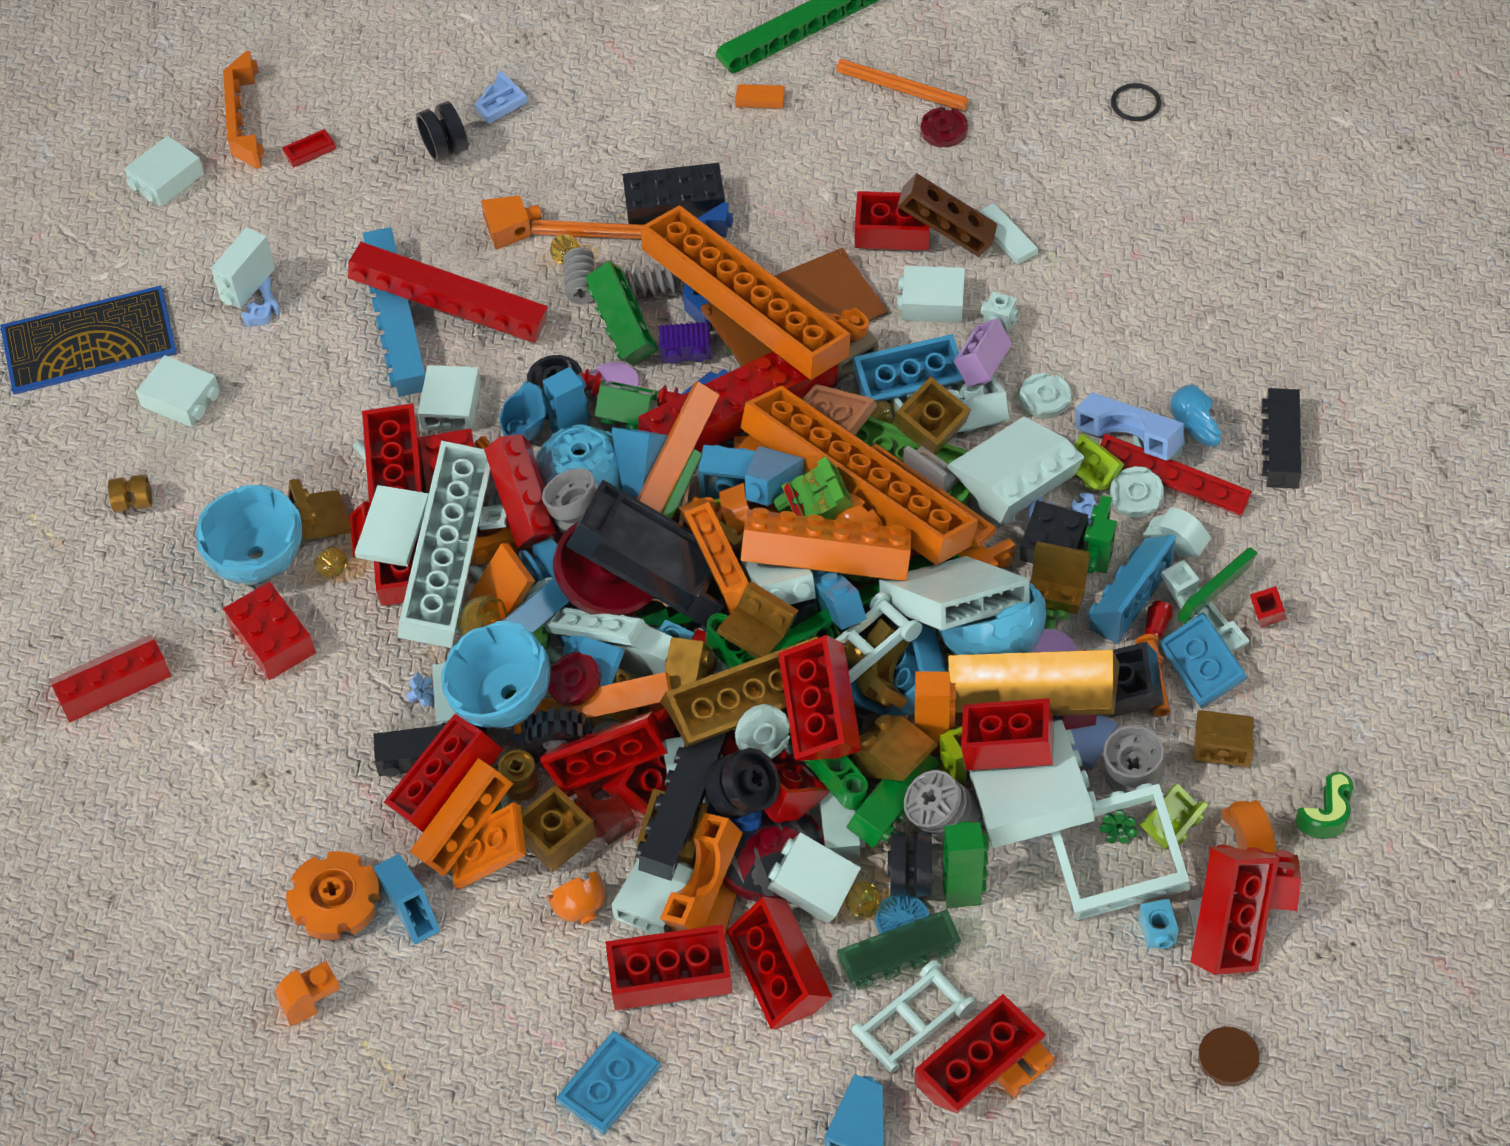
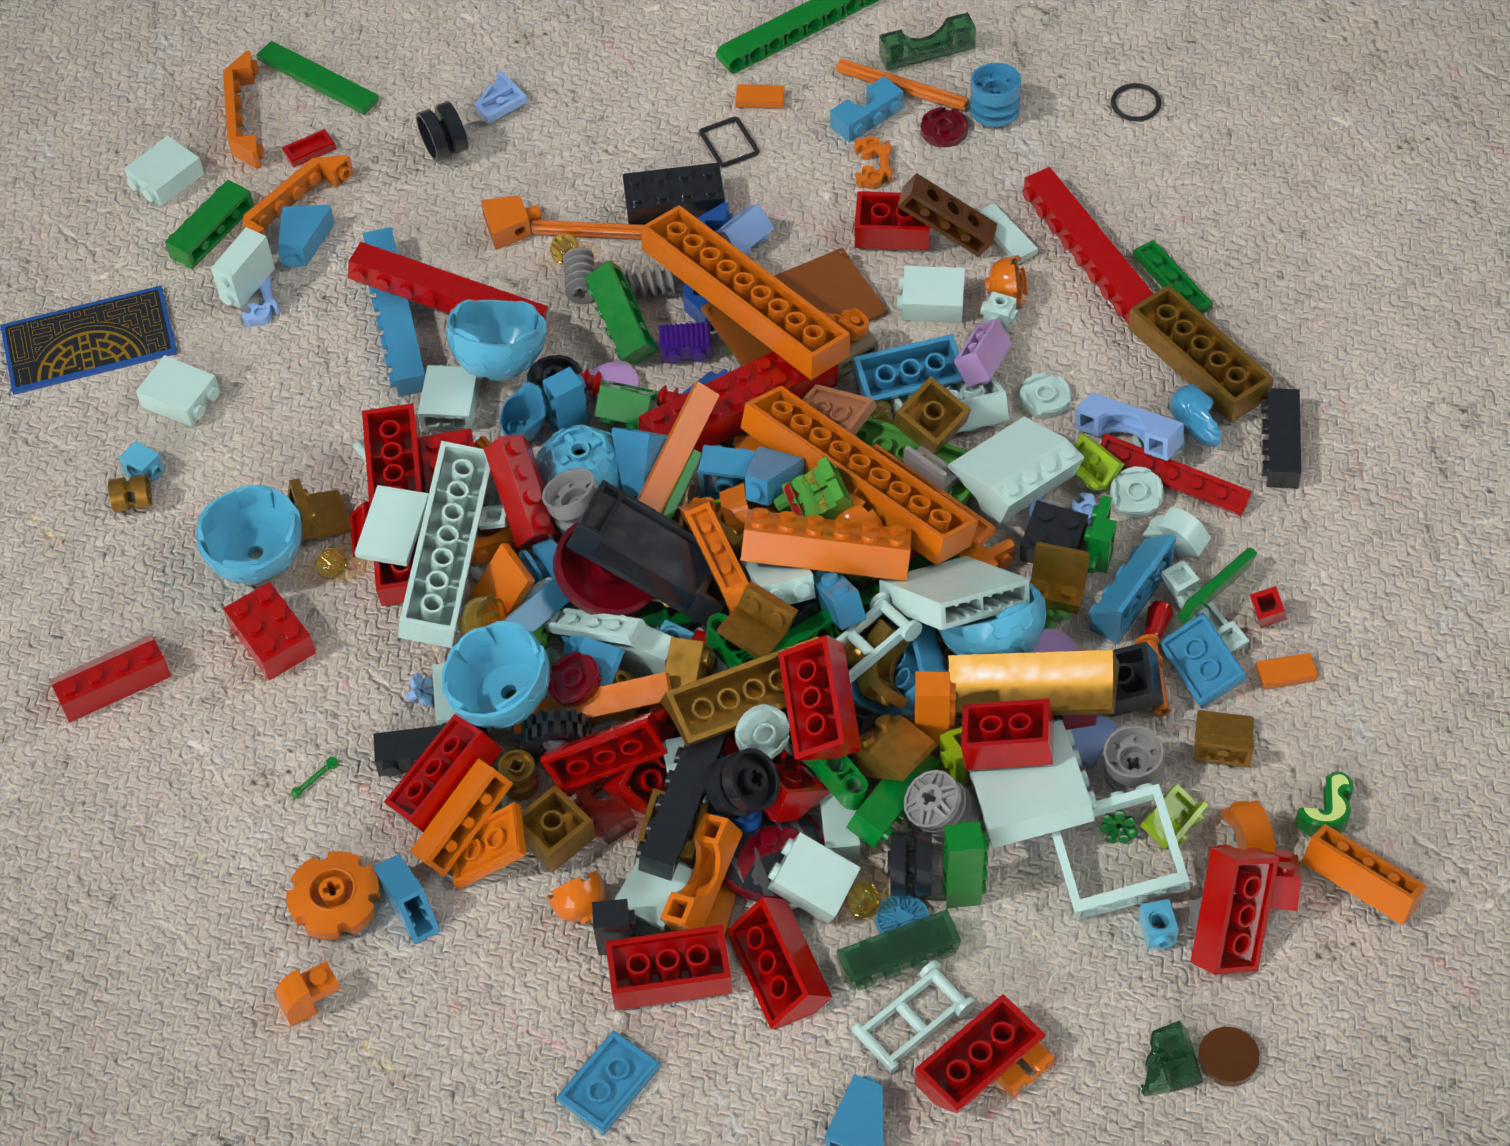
(141, 460): none -> medium azure brick
(209, 224): none -> green brick
(303, 232): none -> dark azure slope
(317, 77): none -> green tile
(331, 168): none -> orange slope
(331, 763): none -> green hinge
(495, 337): none -> medium azure piece
(612, 922): none -> black brick
(713, 151): none -> black piece
(747, 228): none -> light blue brick
(854, 120): none -> dark azure arch
(873, 178): none -> orange helmet
(953, 37): none -> clear green arch
(995, 94): none -> dark azure wheel
(1008, 279): none -> orange cylinder
(1085, 241): none -> red brick
(1167, 272): none -> green tile
(1171, 1061): none -> clear green slope
(1200, 352): none -> pearl gold brick
(1286, 671): none -> orange tile
(1363, 874): none -> orange brick

